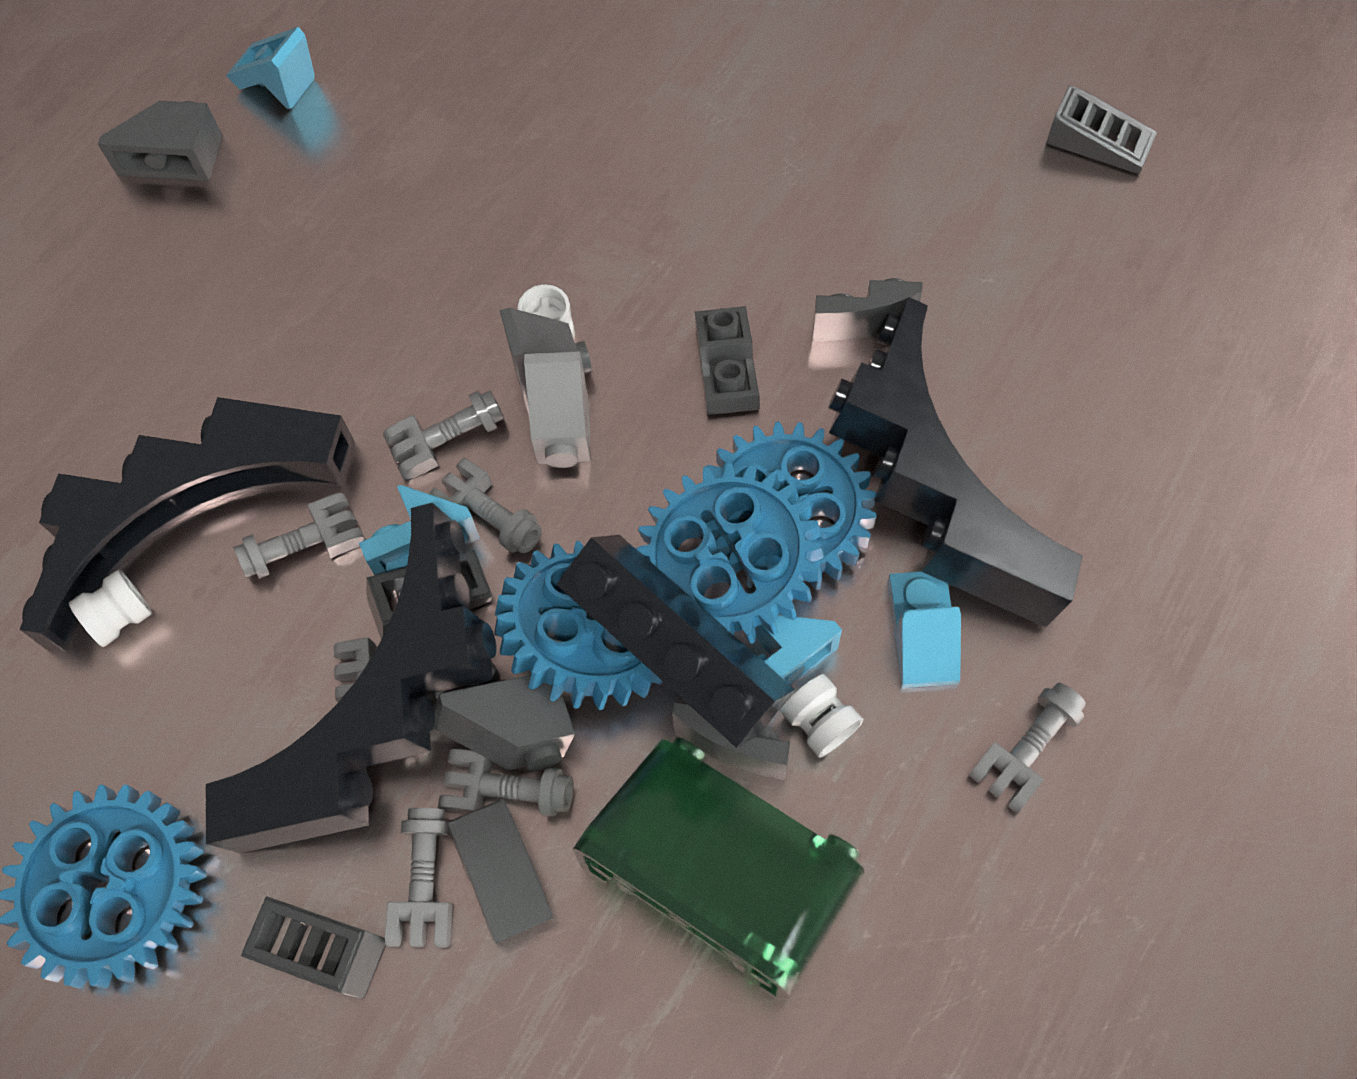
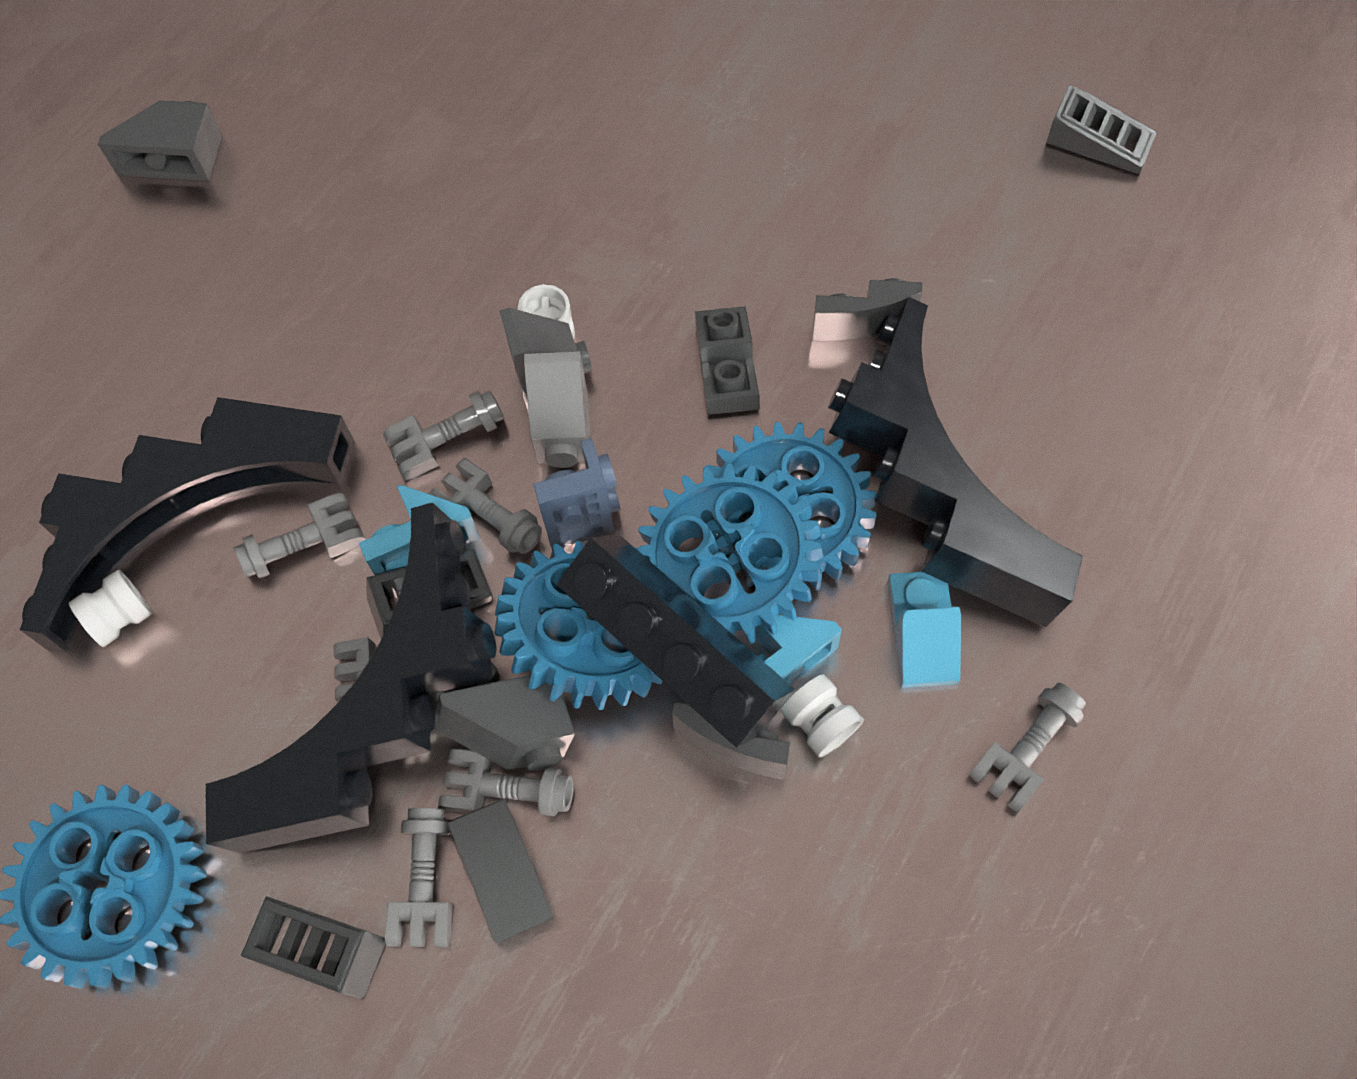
(279, 64): medium azure slope -> none
(579, 502): none -> sand blue bracket
(722, 864): clear green windscreen -> none

